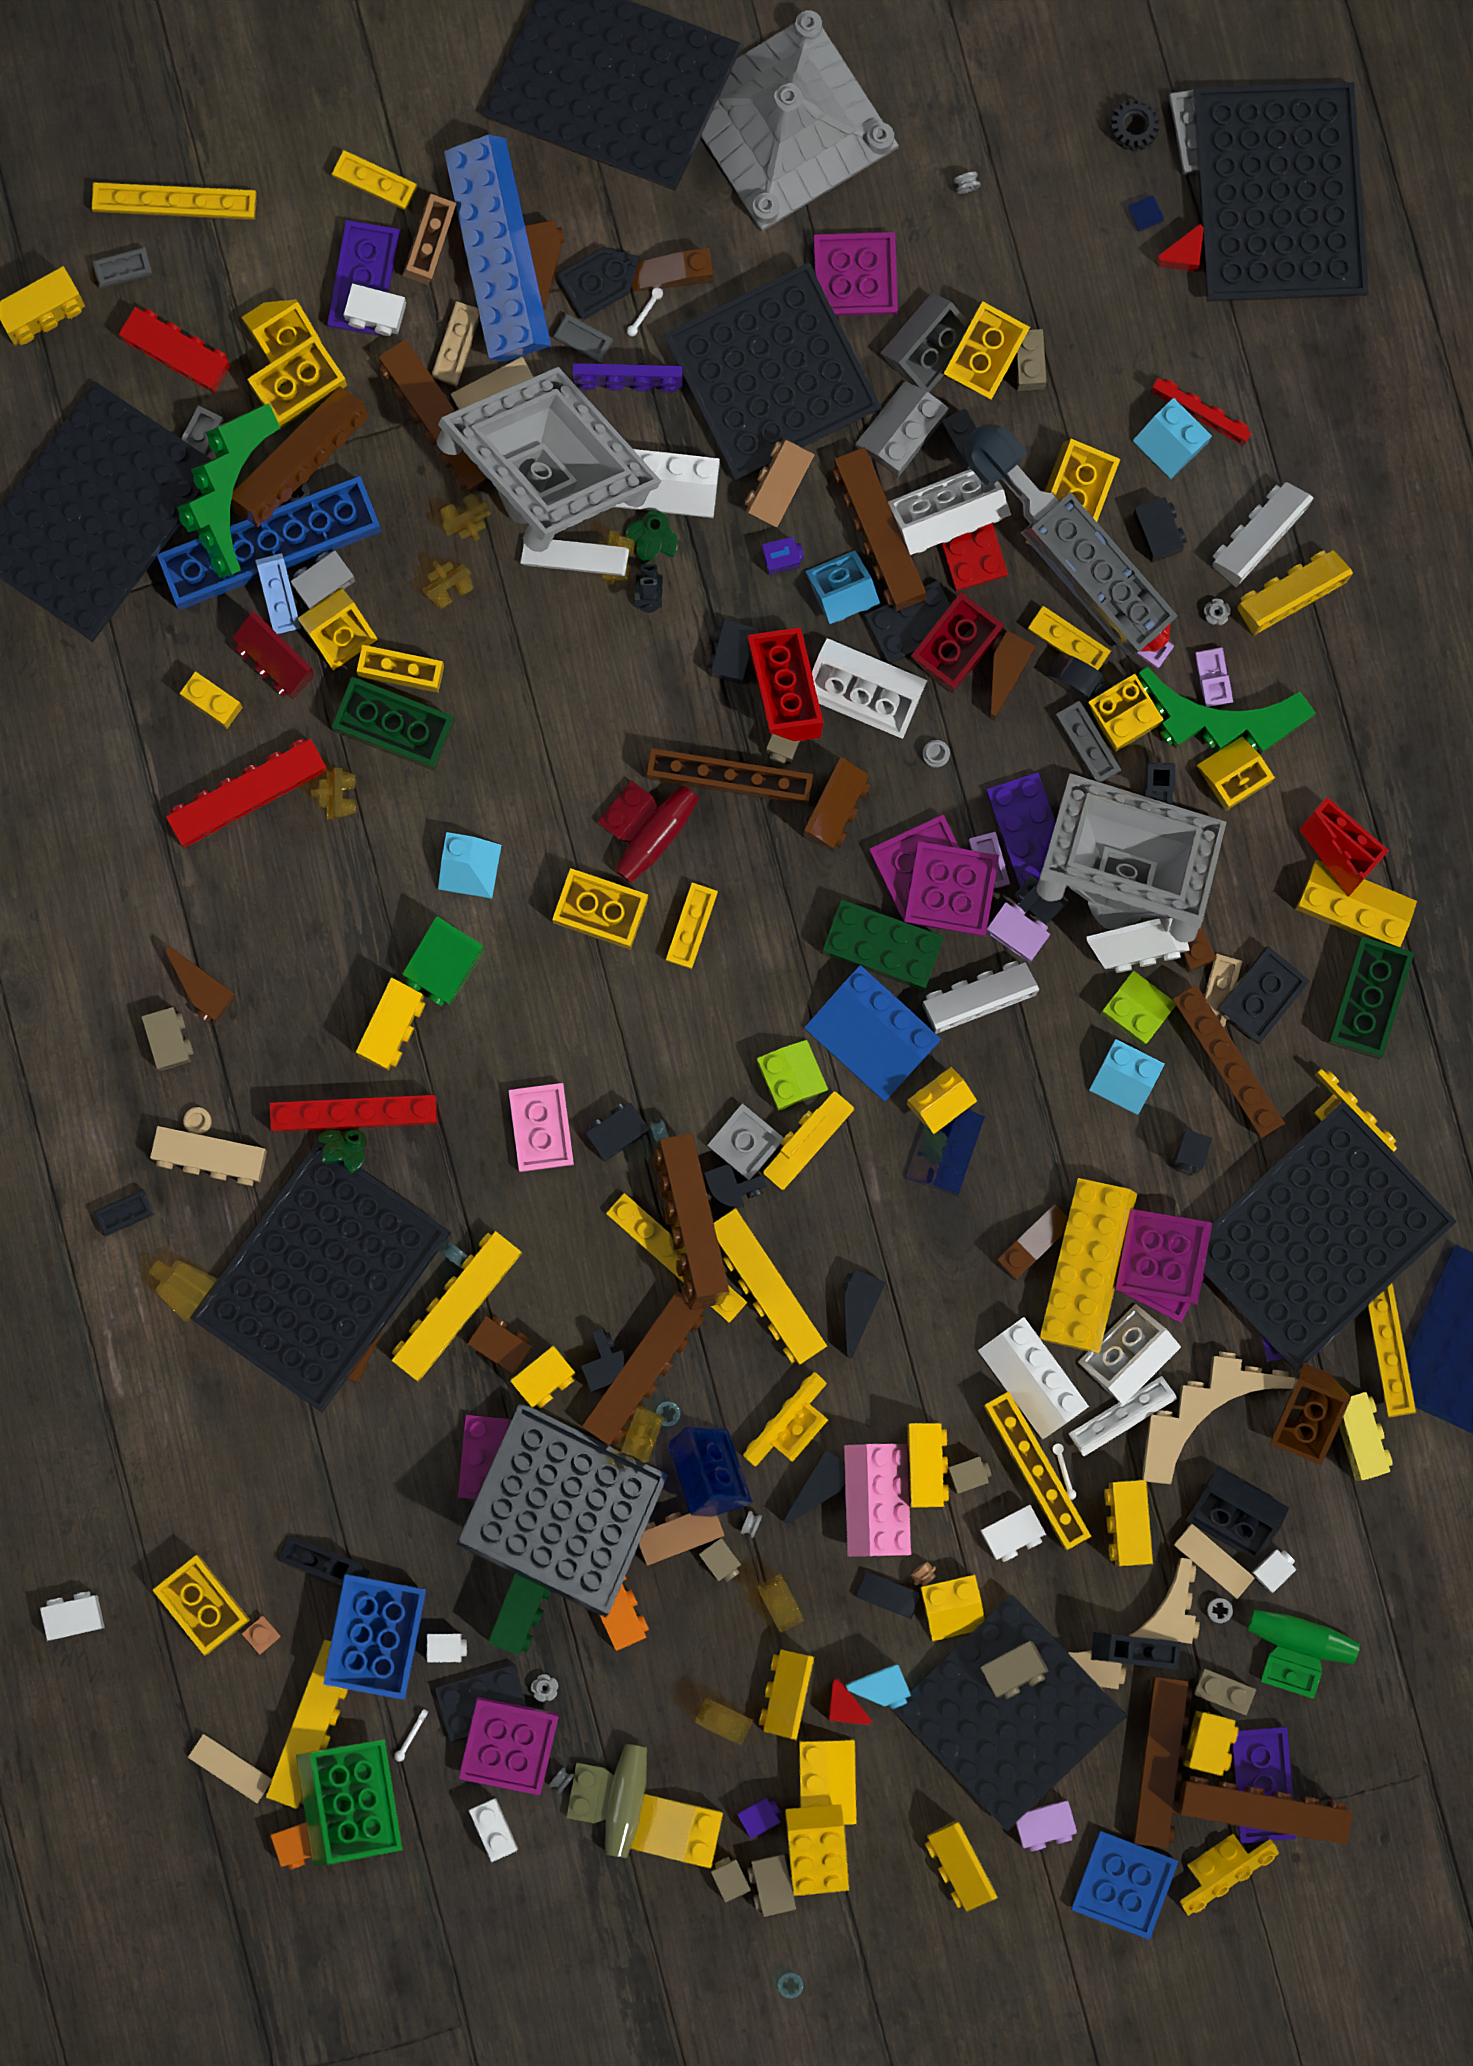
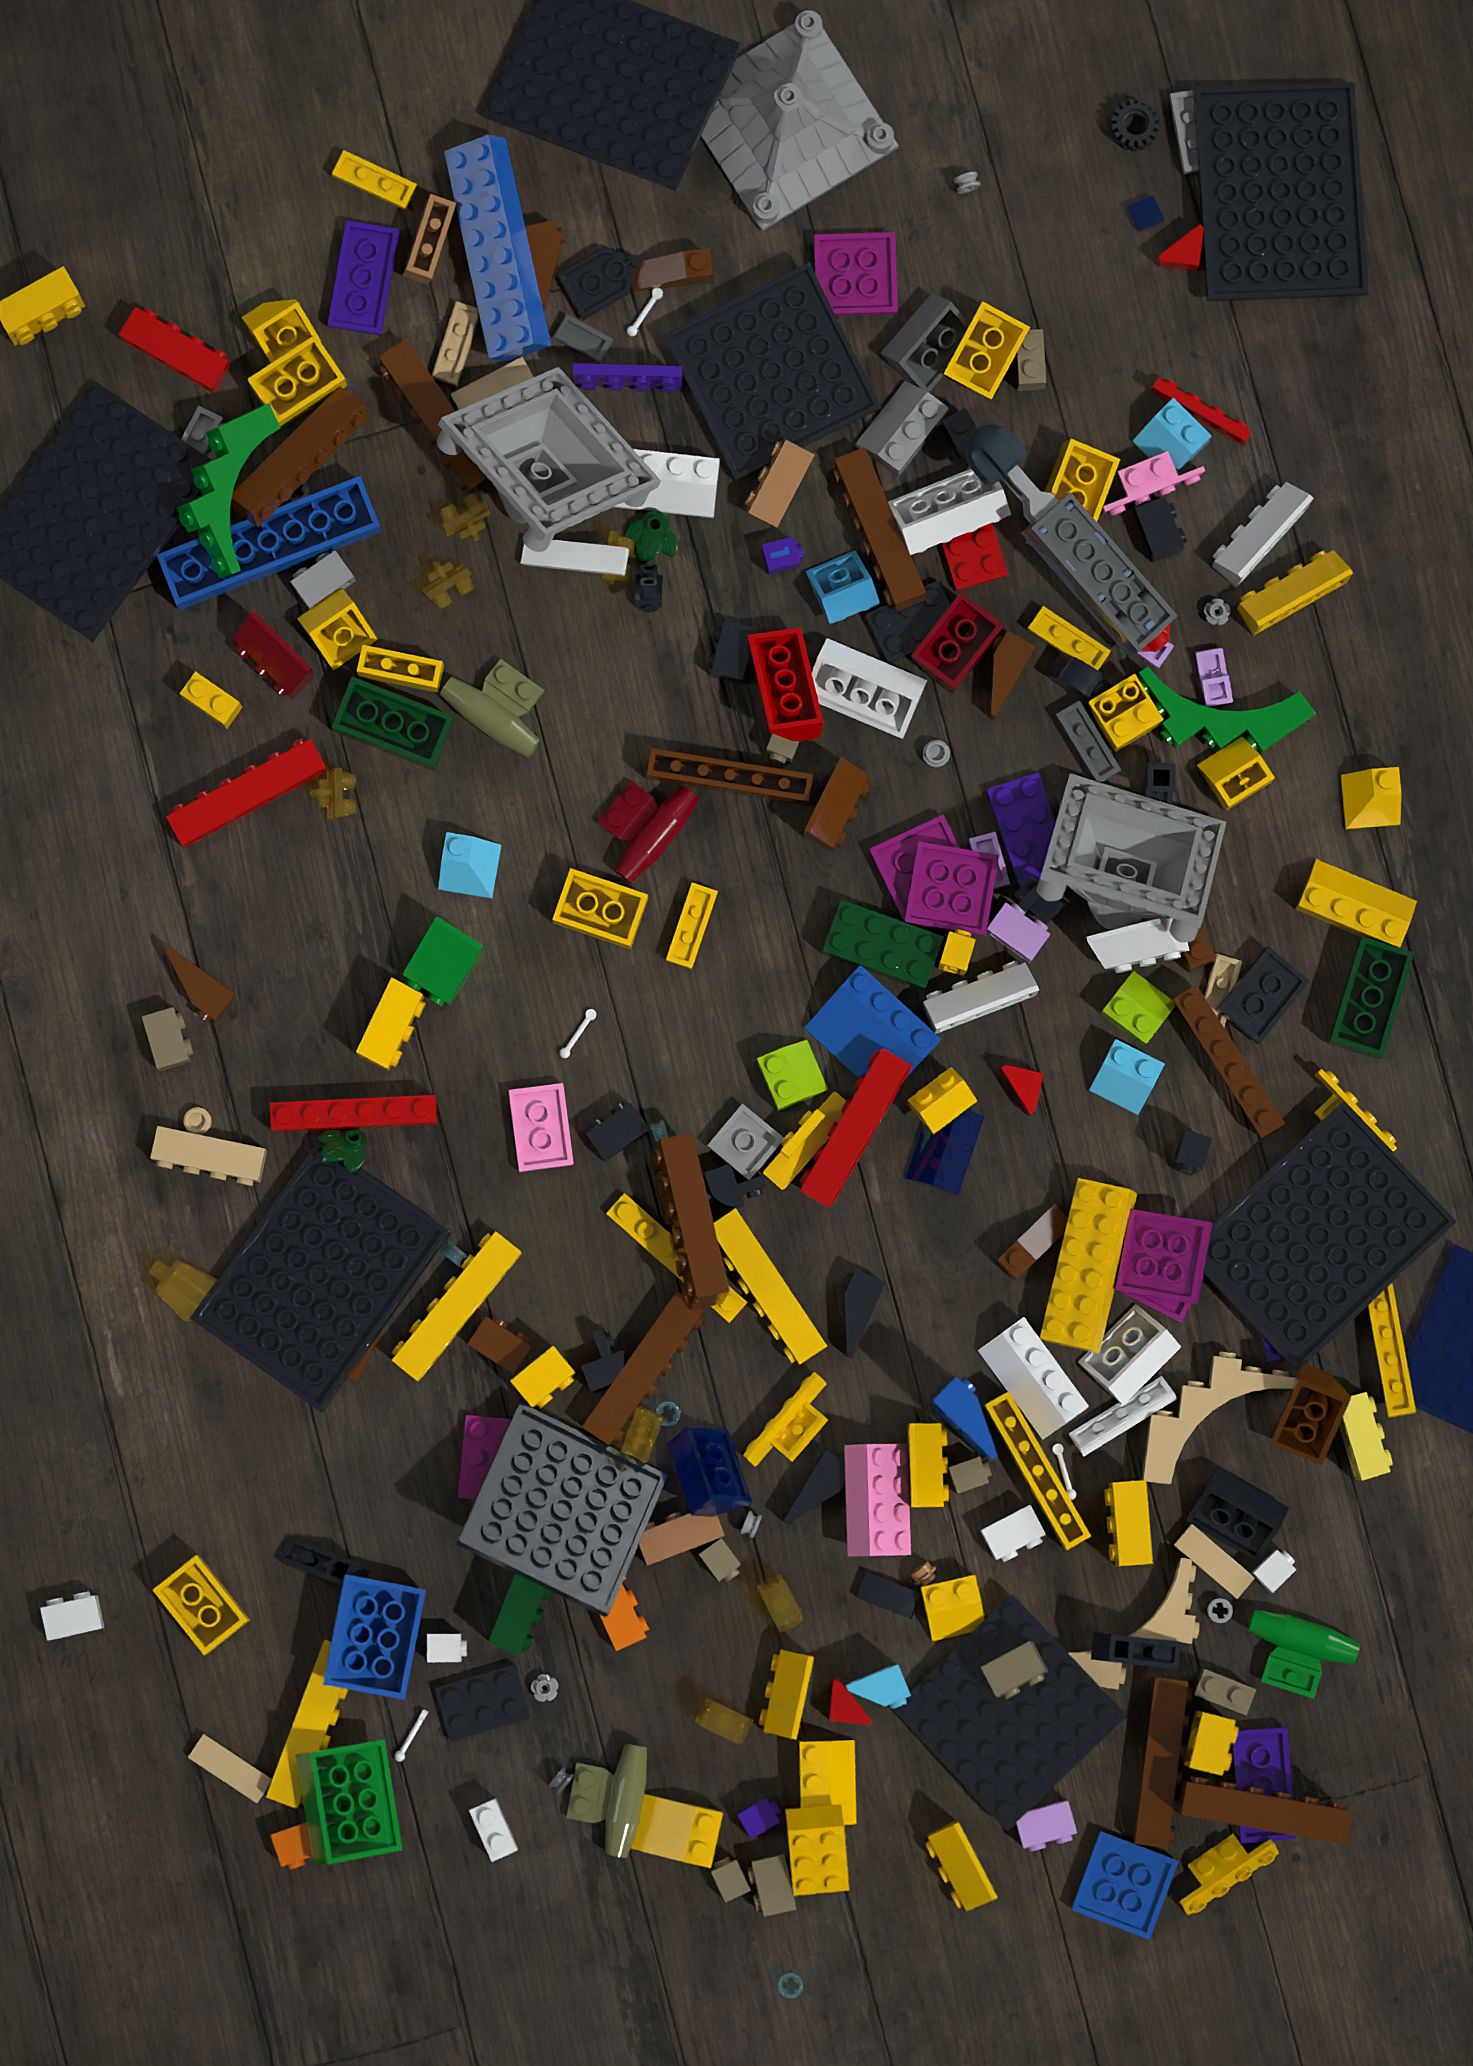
(122, 267): dark grey plate -> none
(124, 1213): black plate -> none
(174, 201): yellow plate -> none
(261, 1635): nougat plate -> none
(278, 593): light blue plate -> none
(374, 310): white brick -> none
(498, 706): none -> olive plate
(508, 1746): magenta plate -> none
(590, 1015): none -> white hinge
(856, 1127): none -> red brick
(957, 952): none -> yellow brick
(963, 1413): none -> blue slope
(1025, 1085): none -> red slope
(1149, 478): none -> bright pink bracket
(1342, 845): red wedge -> none
(1372, 798): none -> yellow slope

